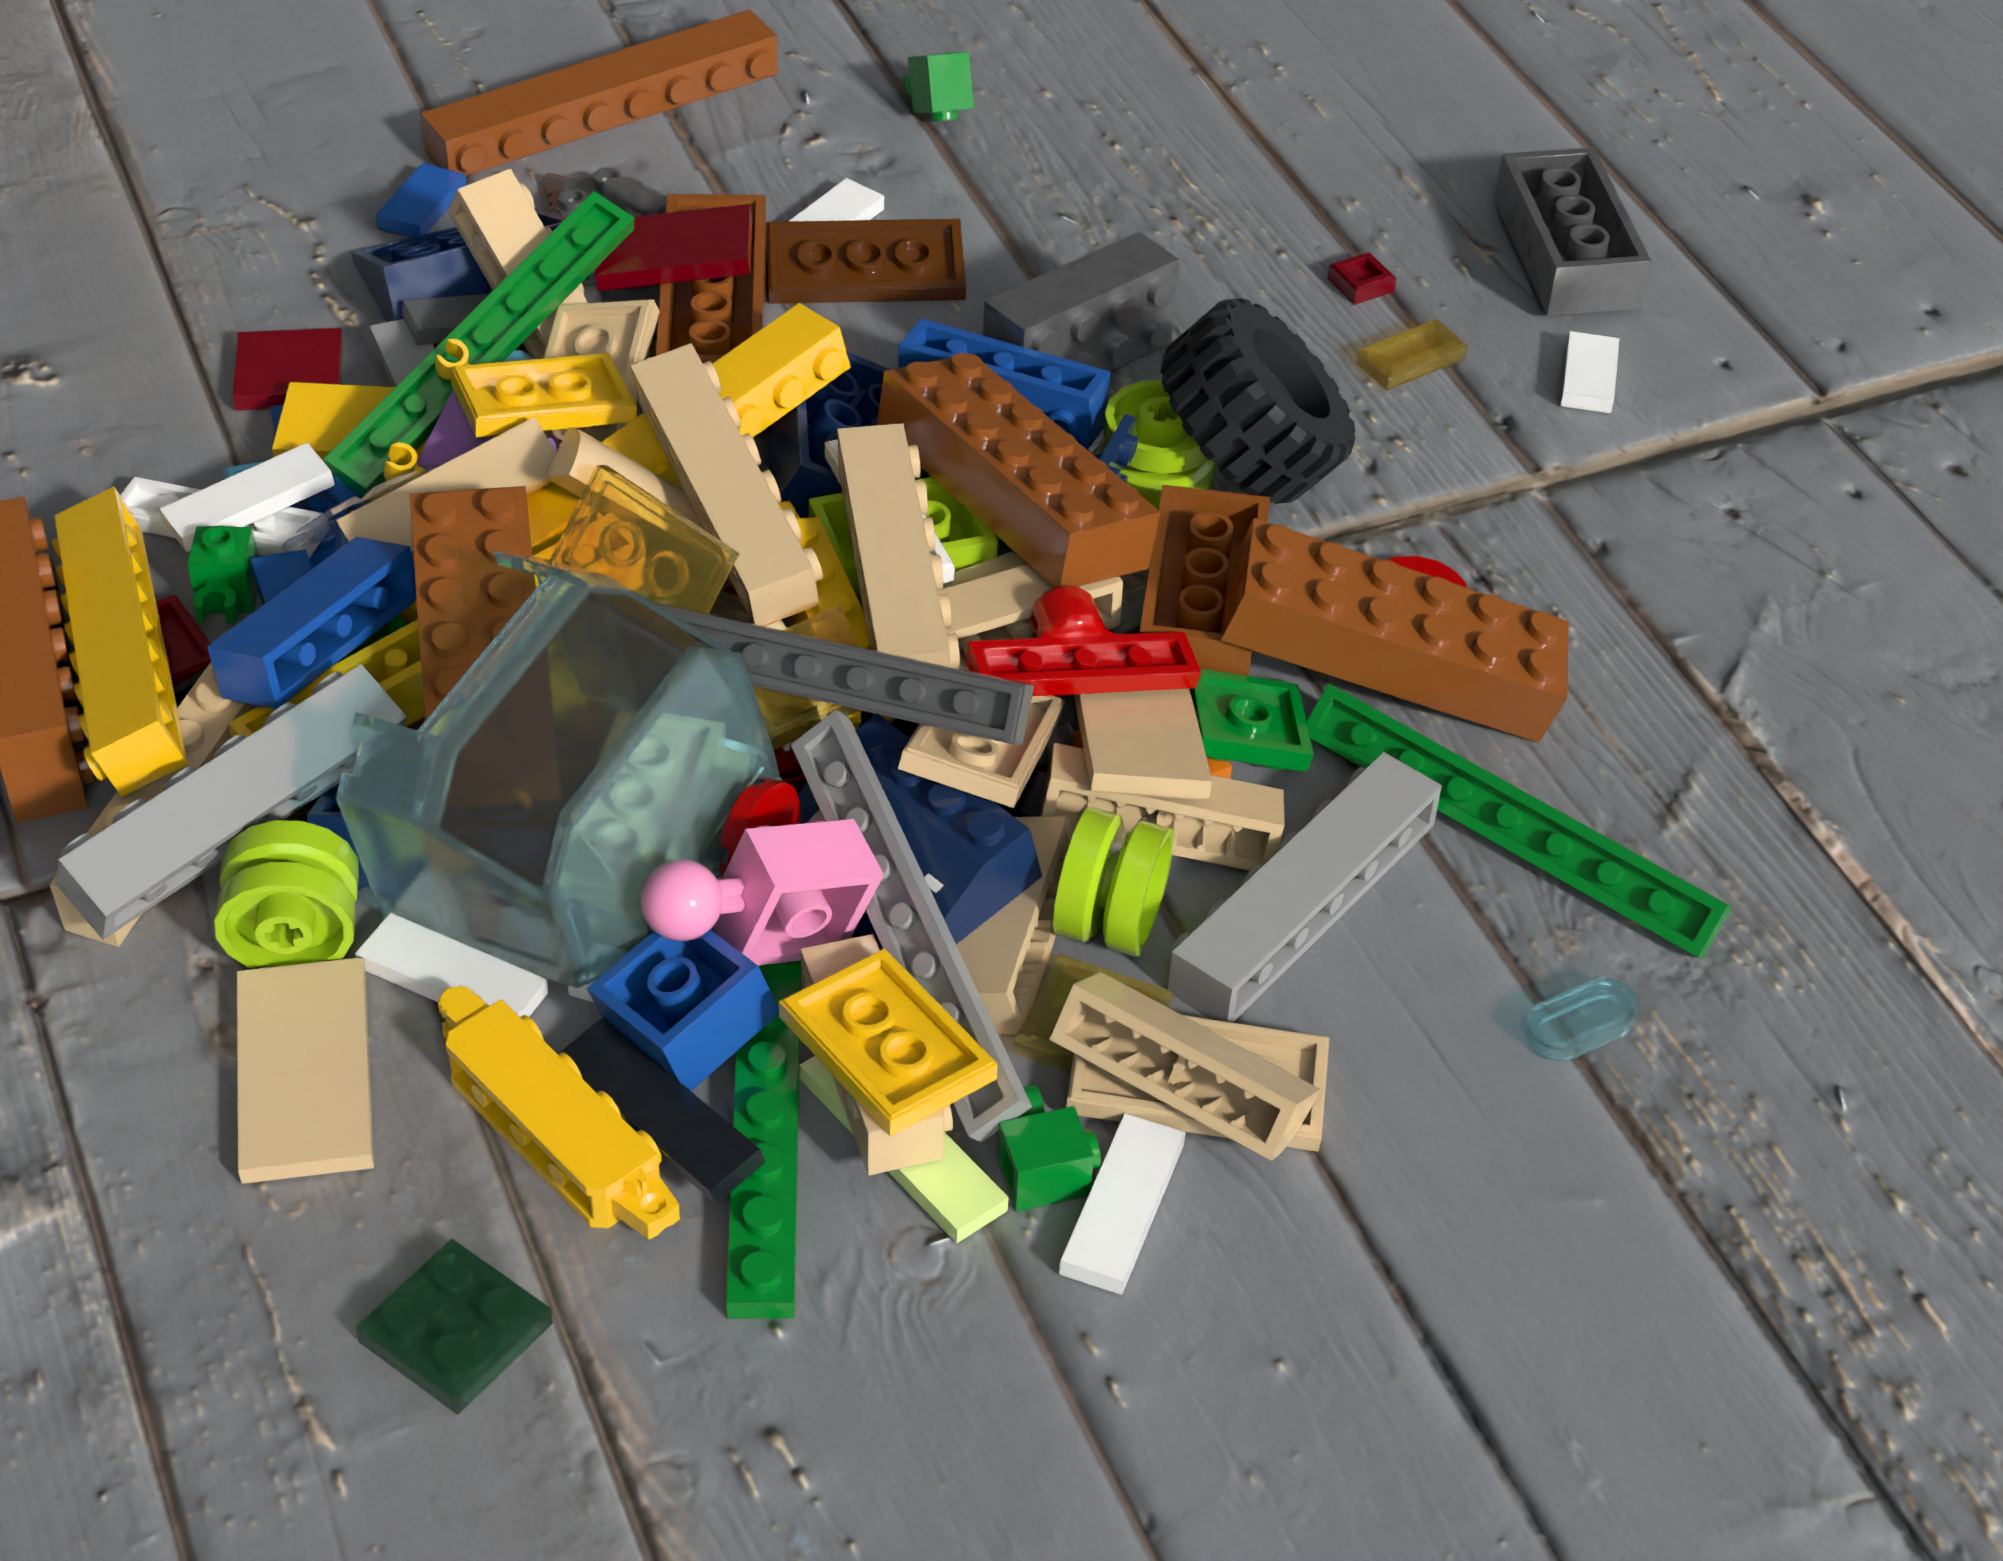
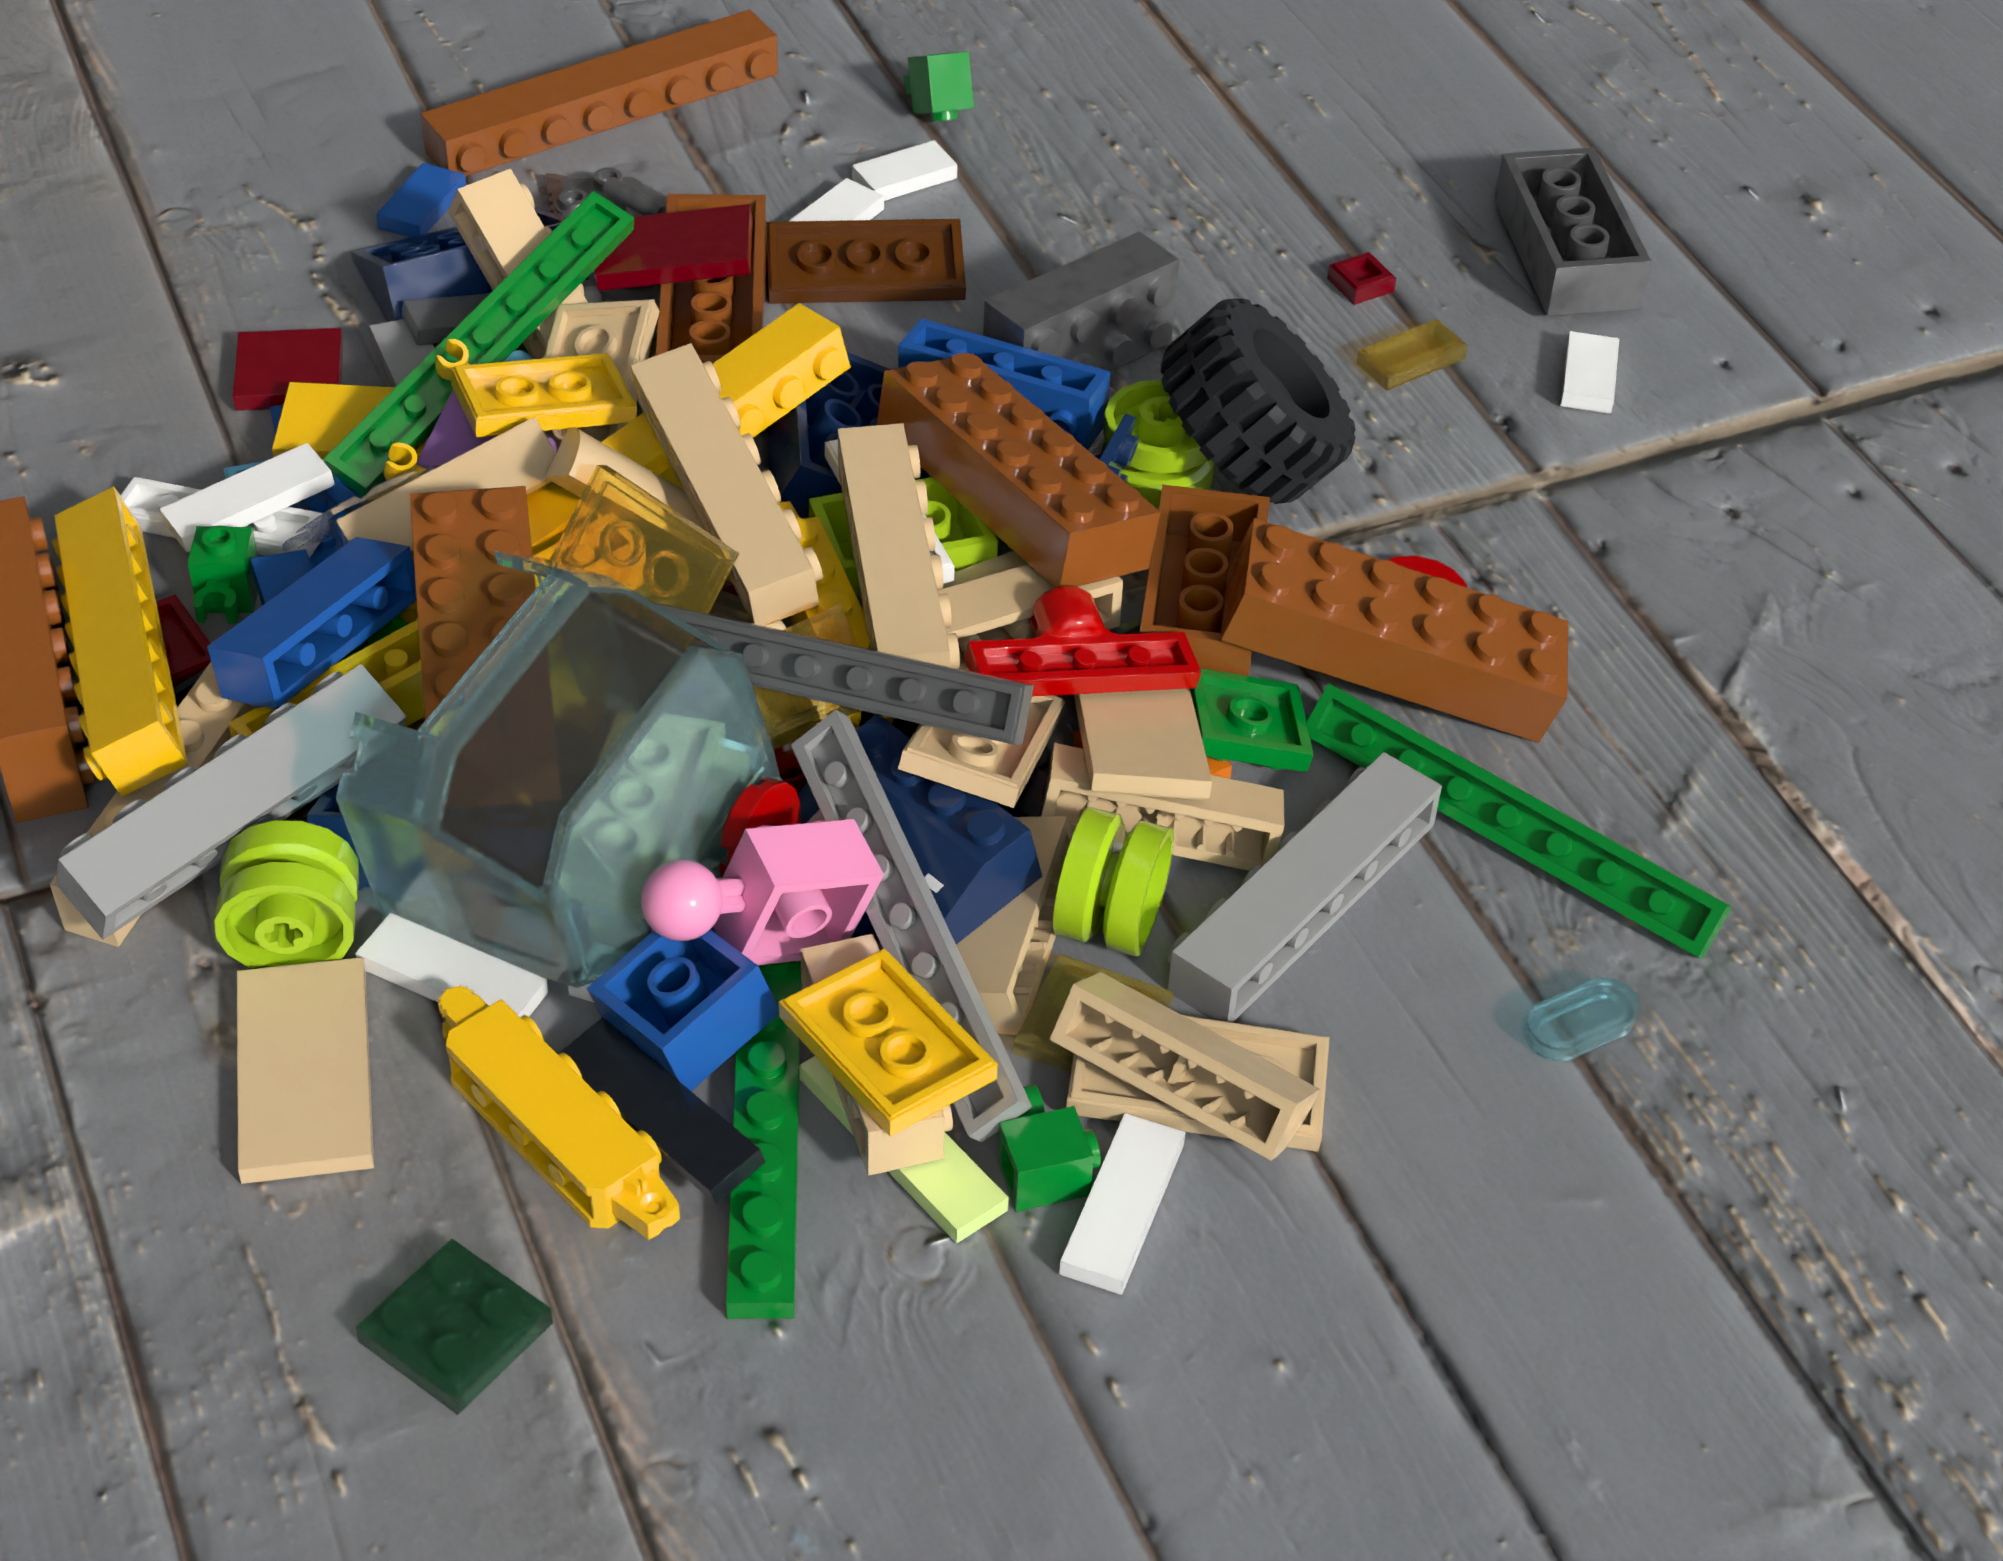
(906, 170): none -> white tile

